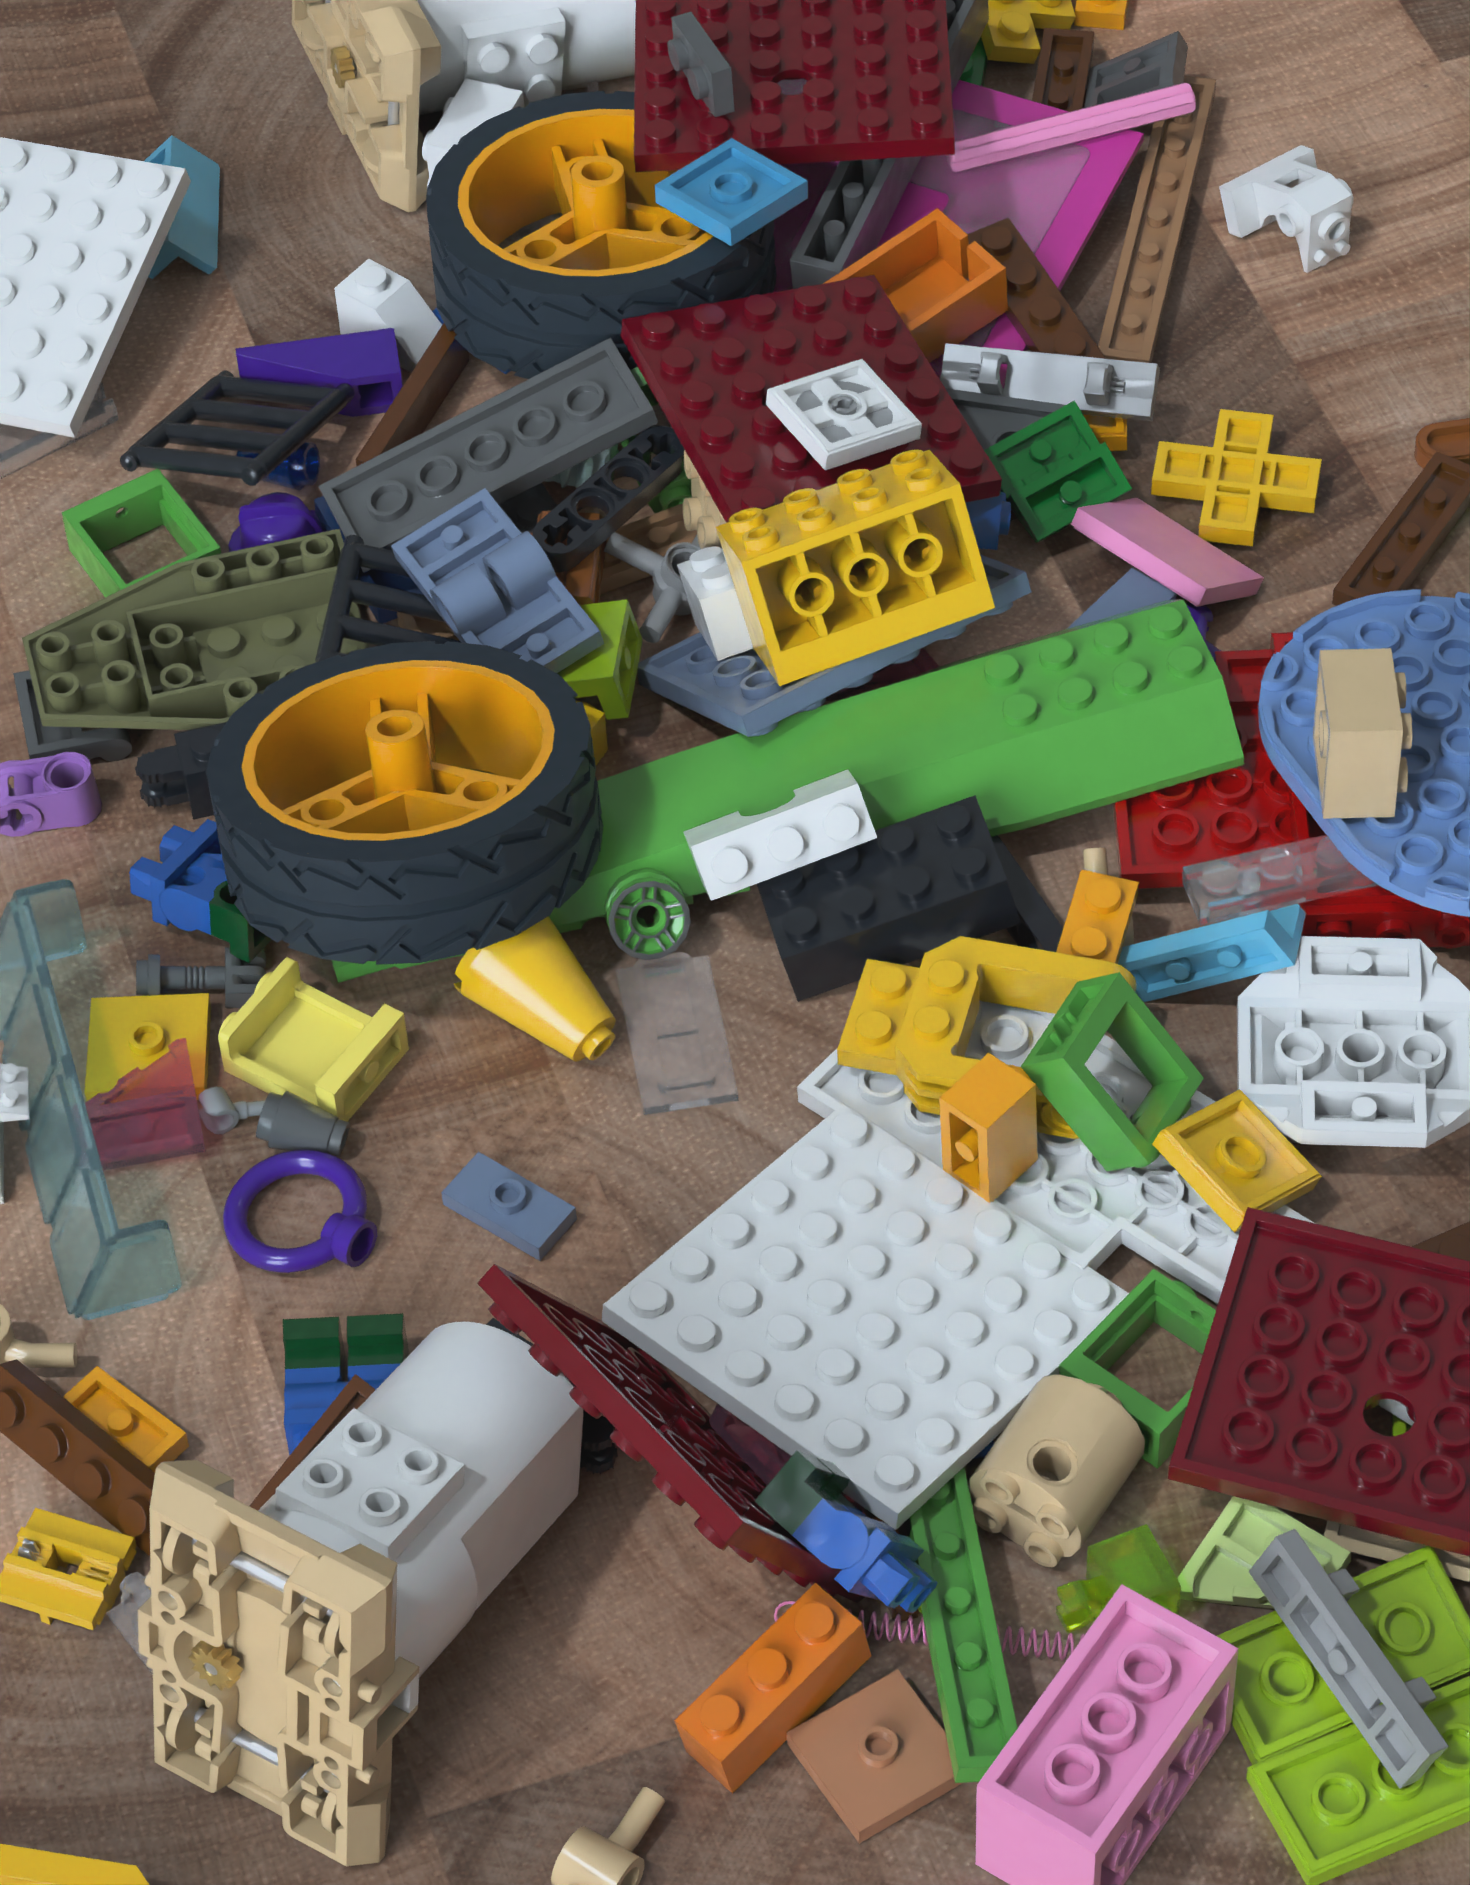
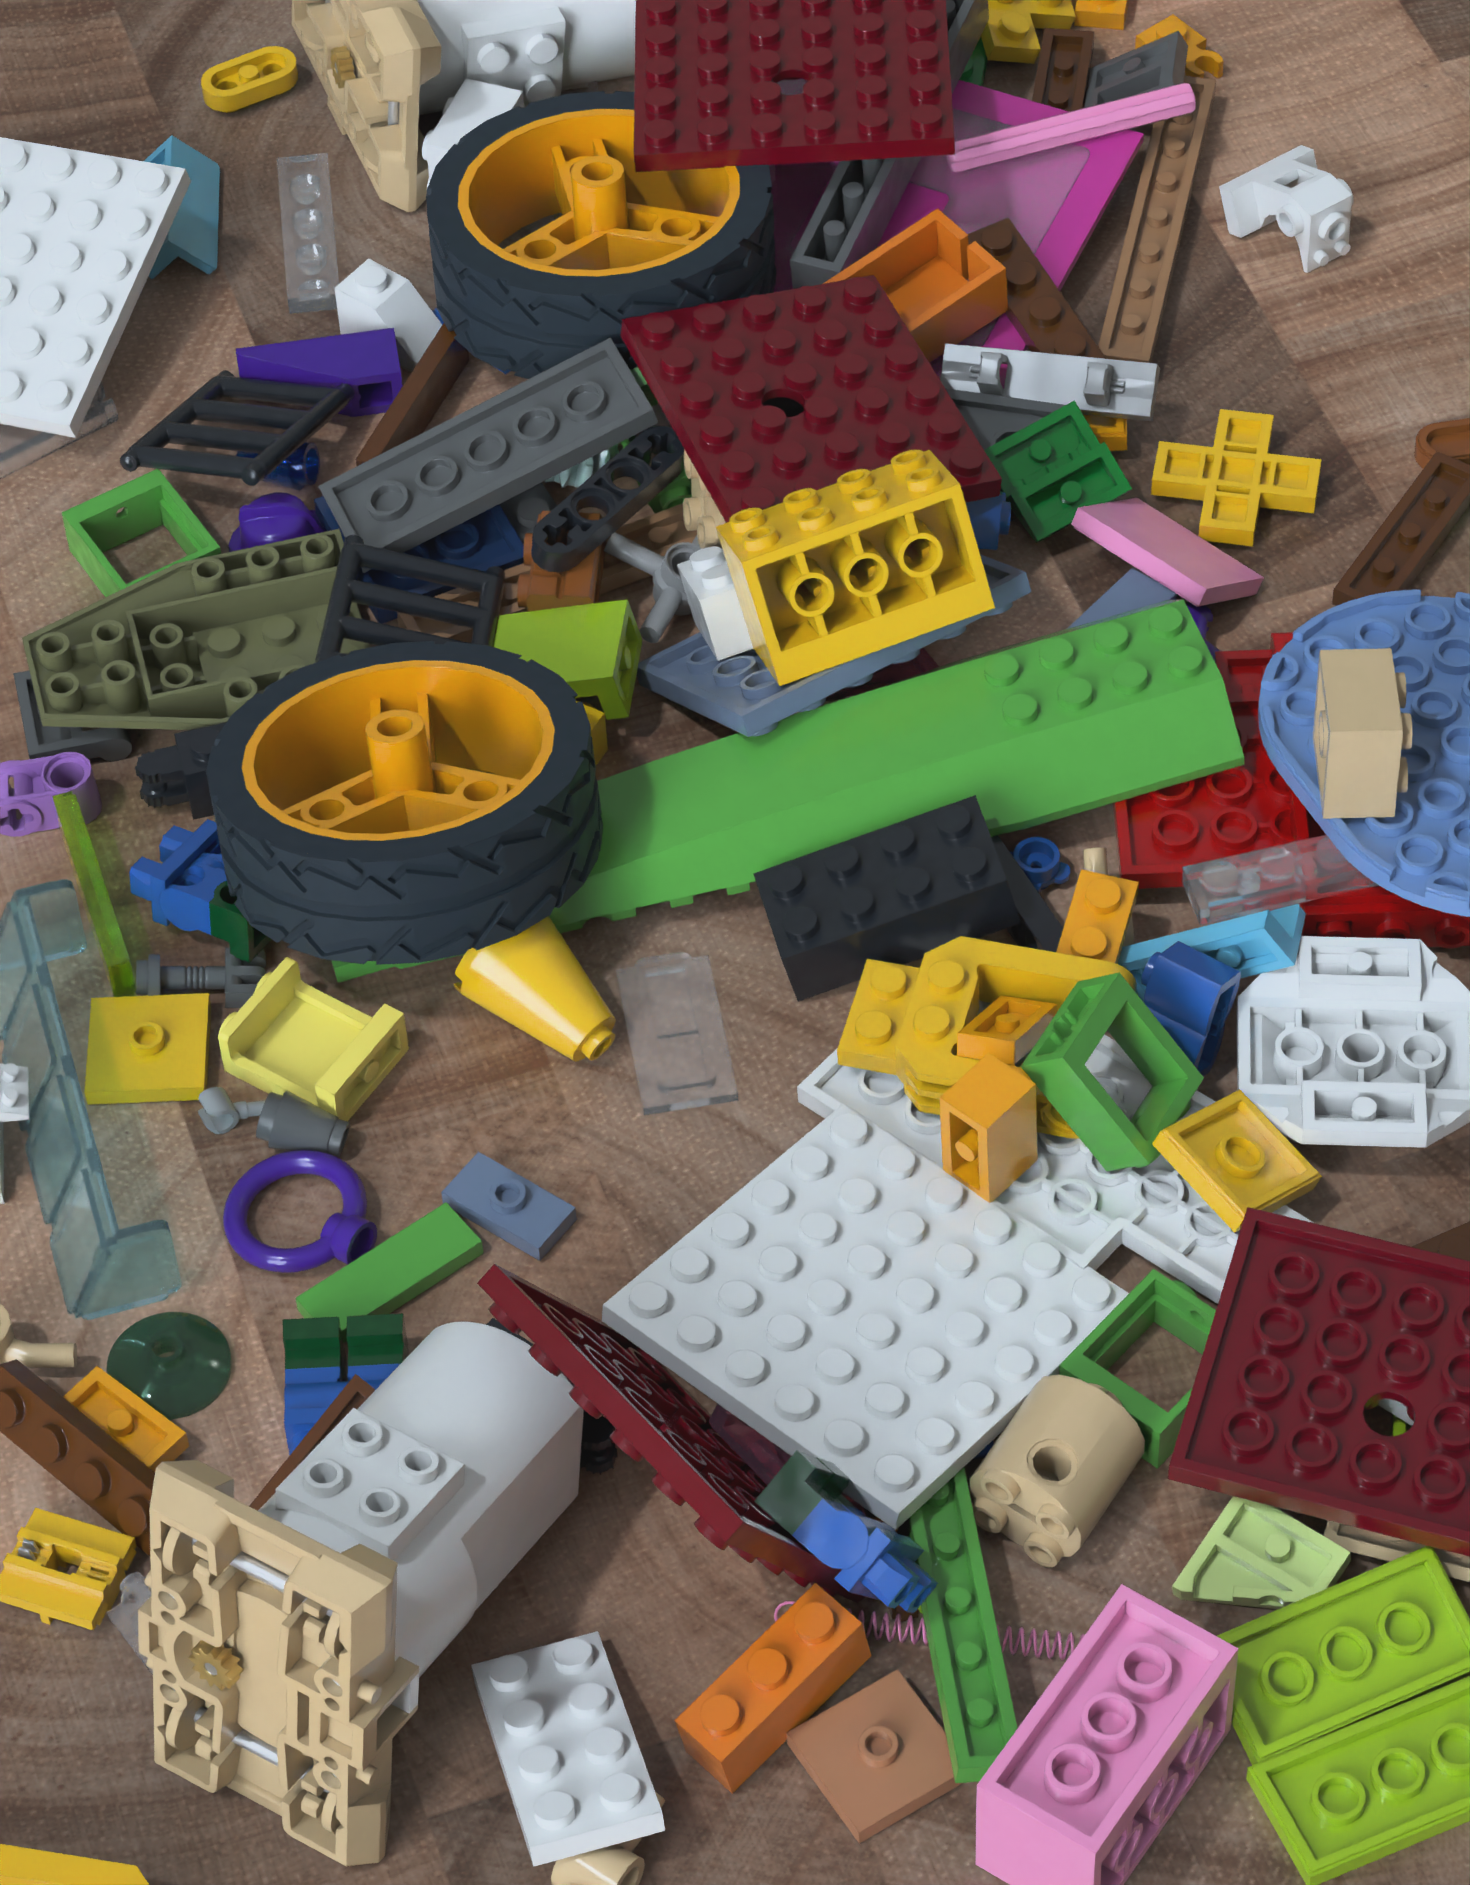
(94, 895): none -> clear neon green tile
(149, 1113): clear pink wing -> none
(174, 1383): none -> clear green dish
(249, 79): none -> yellow plate
(308, 232): none -> clear plate
(395, 1269): none -> bright green tile
(496, 585): sand blue plate -> none
(567, 1749): none -> white plate
(671, 917): bright green wheel -> none
(702, 64): dark grey plate -> none
(731, 191): dark azure plate -> none
(810, 827): white arch -> none
(843, 414): white piece -> none
(1005, 1029): none -> light orange plate
(1041, 862): none -> blue plate
(1122, 1559): clear neon green brick -> none
(1191, 999): none -> blue brick
(1197, 56): none -> light orange plate
(1348, 1657): light grey hinge -> none

